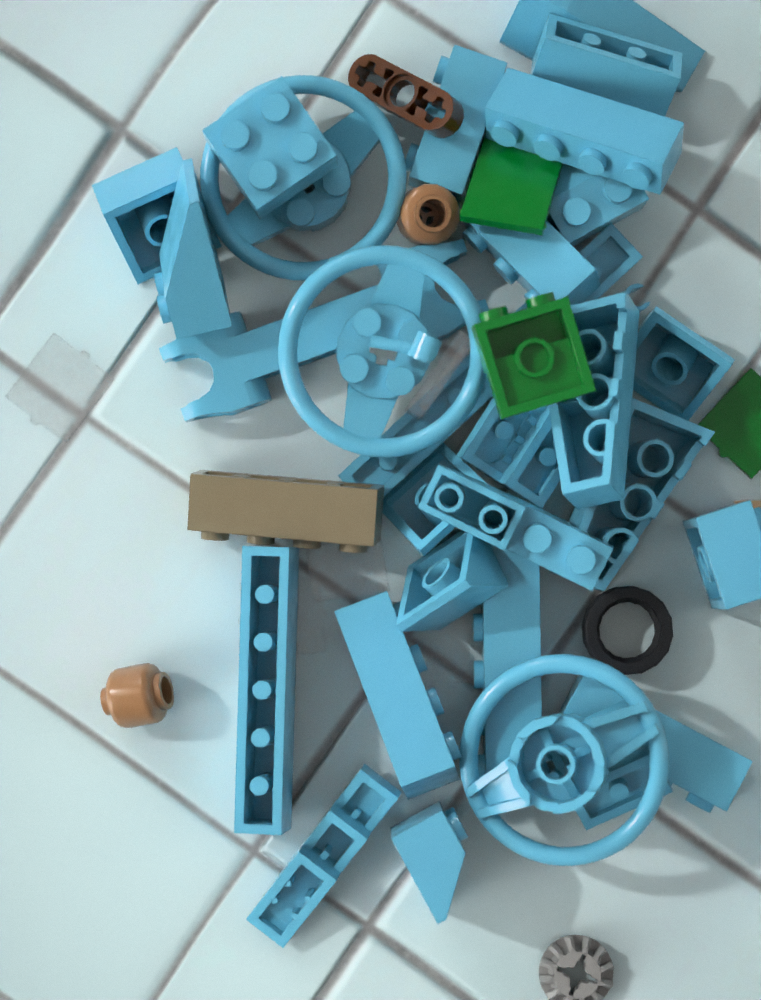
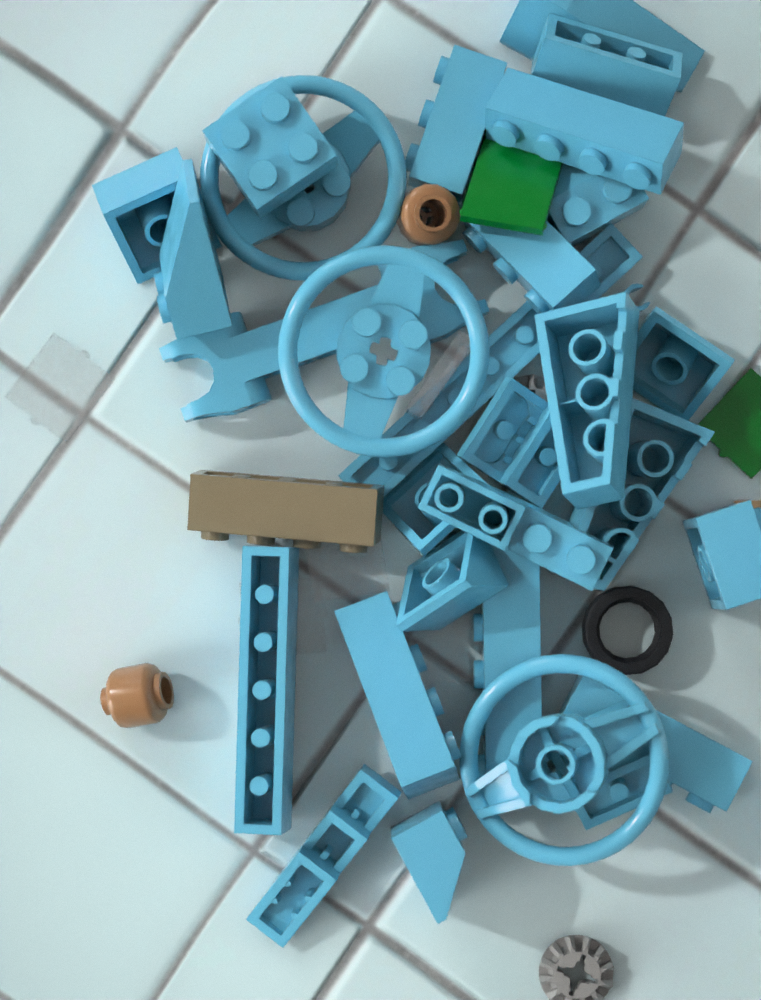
(414, 111): reddish brown beam -> none
(423, 347): medium azure hand -> none
(532, 355): green plate -> none

